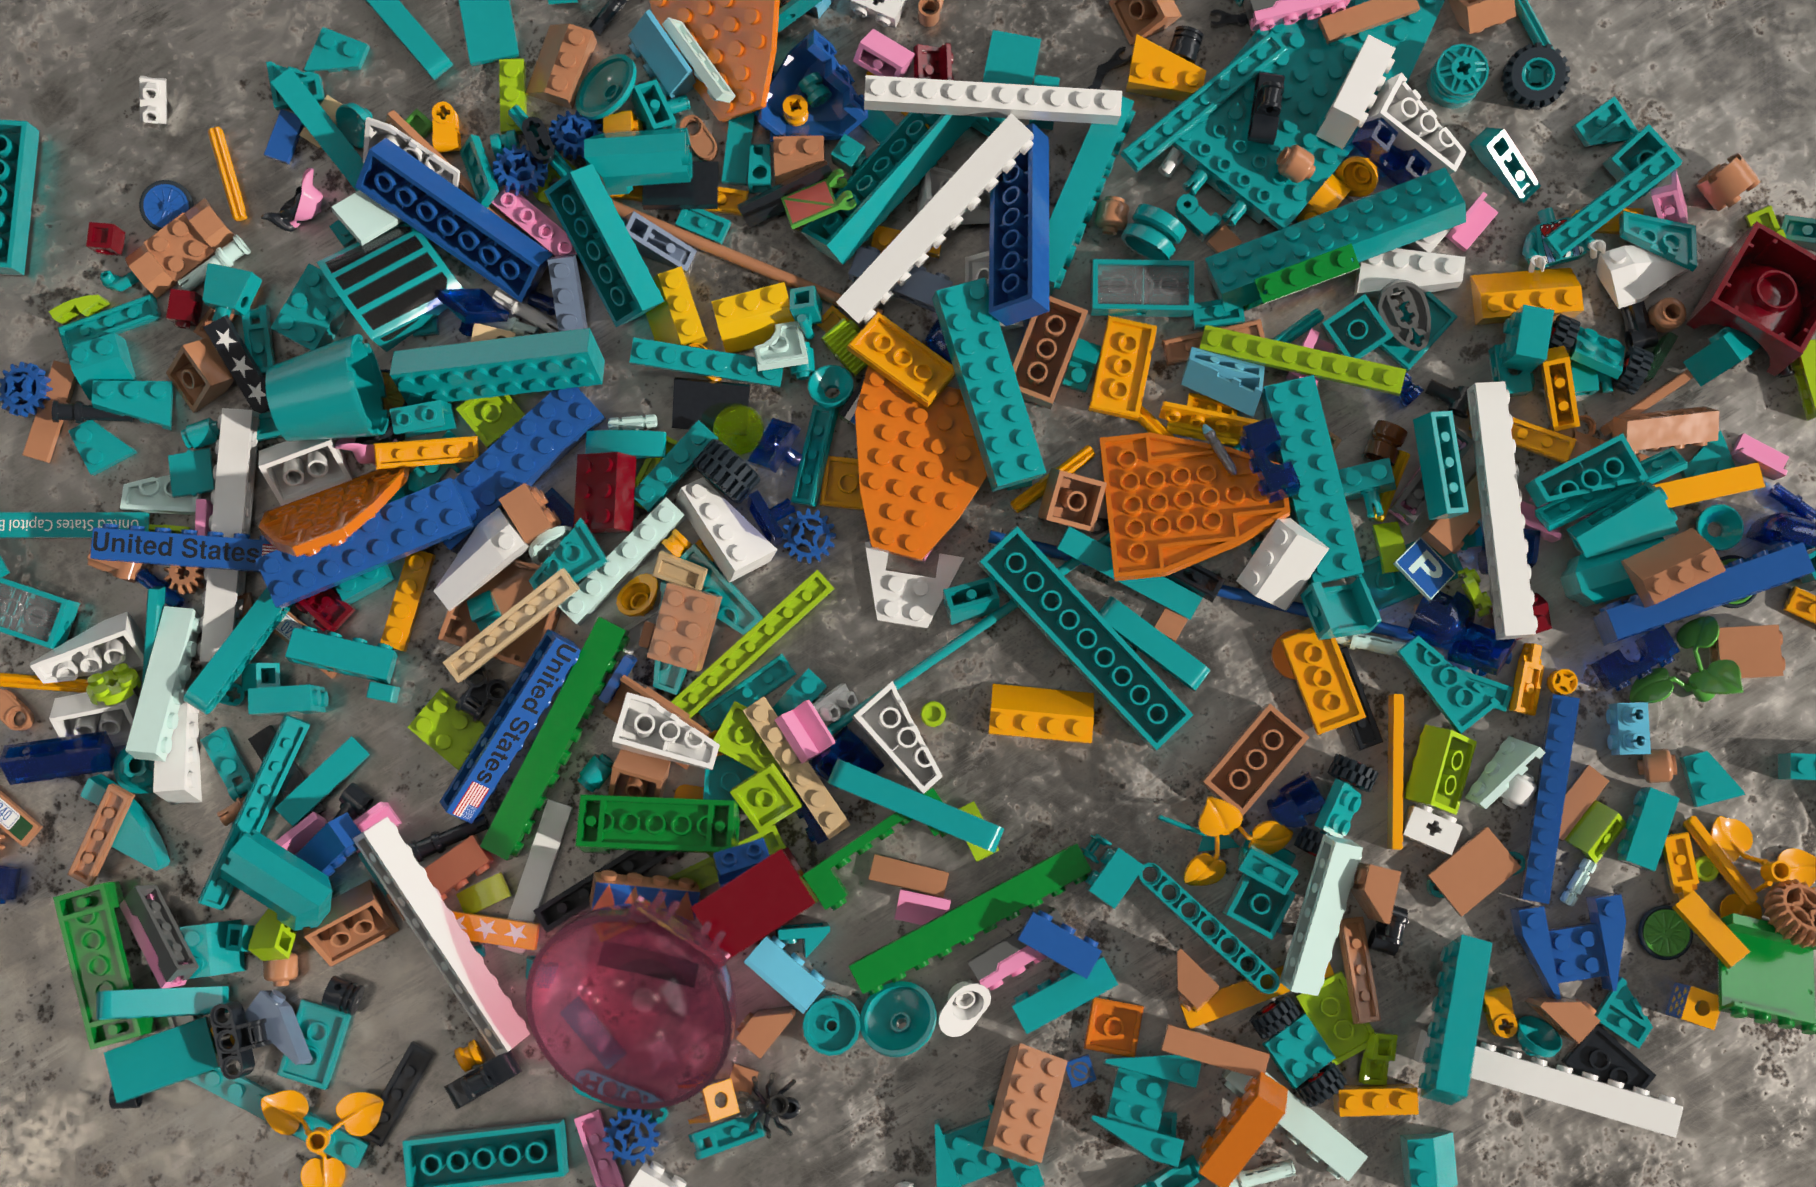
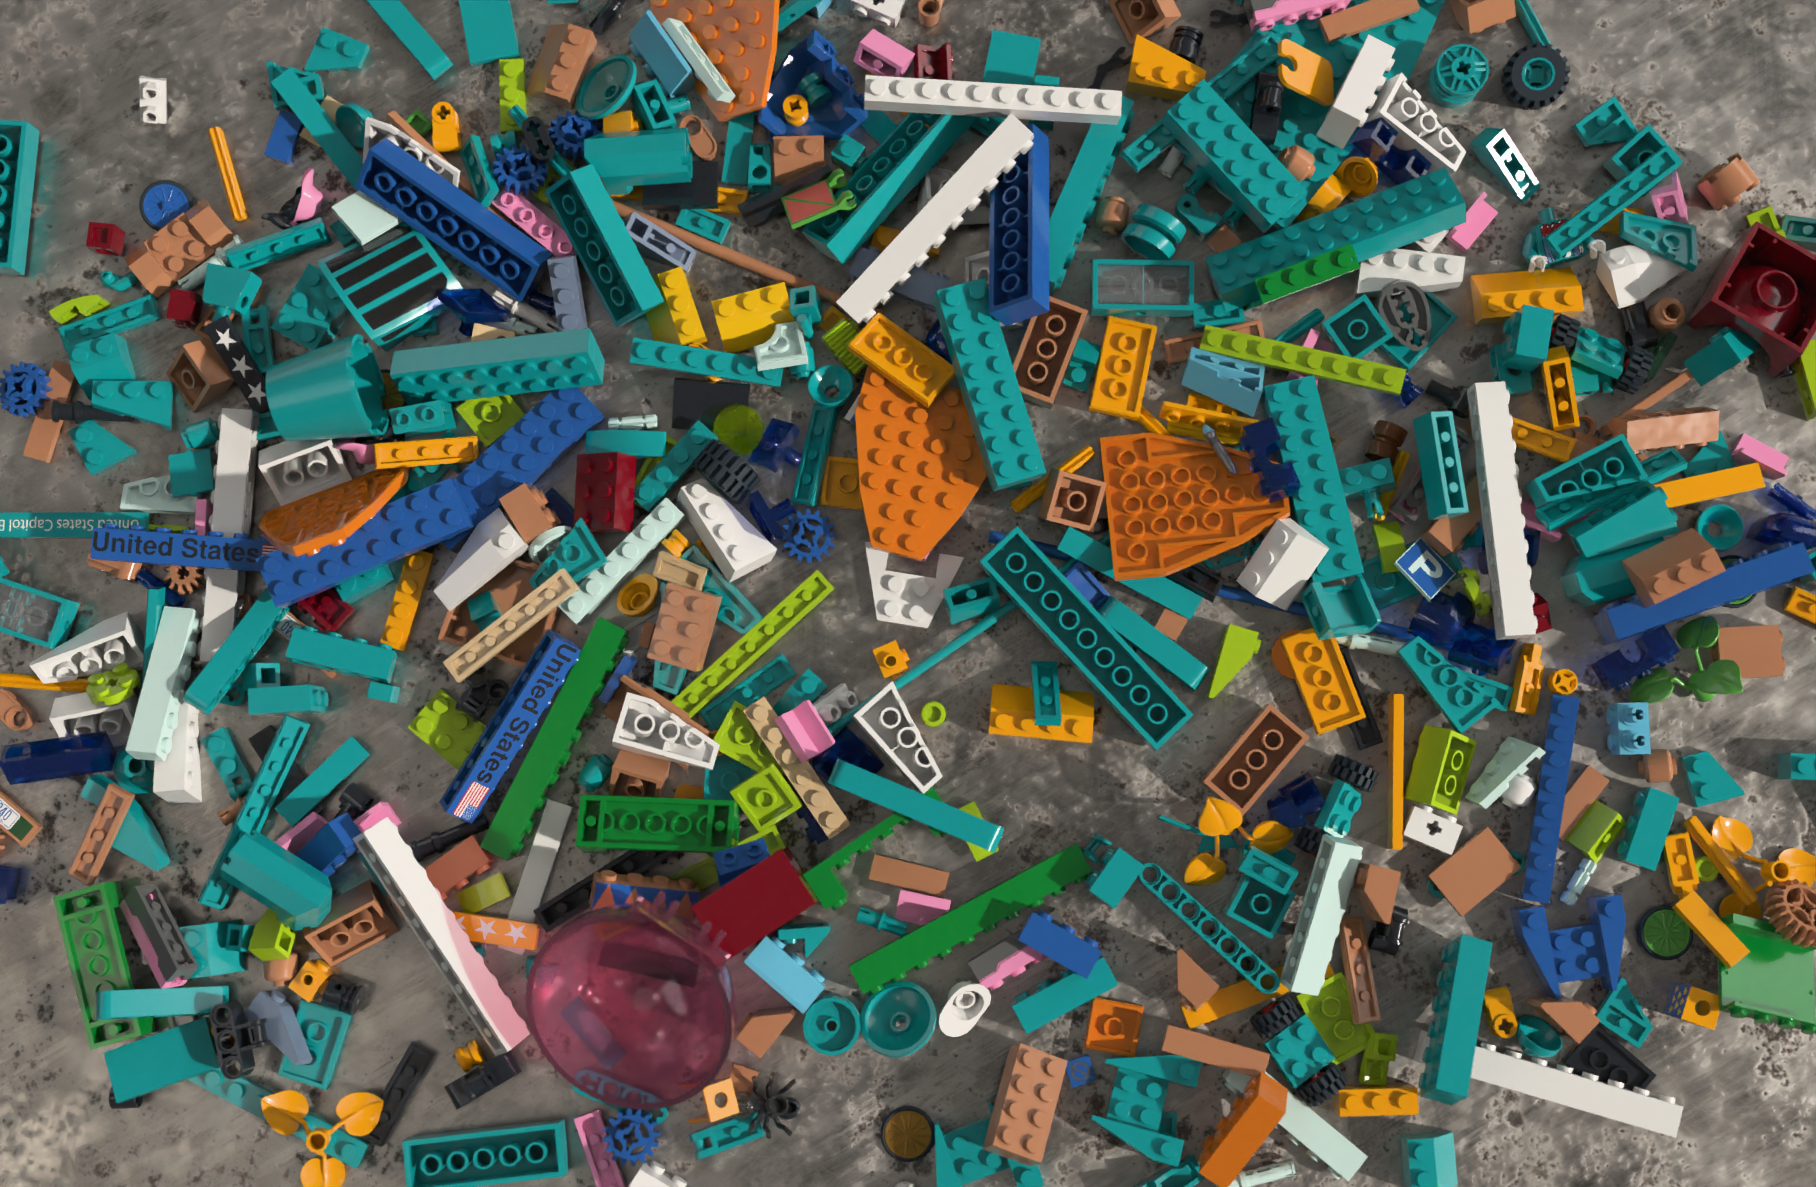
(278, 245): none -> teal tile
(311, 980): none -> light orange brick
(881, 921): none -> teal axle
(891, 660): none -> light orange brick
(907, 1134): none -> pearl gold wheel
(1046, 693): none -> teal plate
(1086, 584): none -> blue tile
(1228, 559): none -> teal beam
(1233, 155): none -> teal brick
(1234, 652): none -> lime slope
(1311, 73): none -> light orange piece

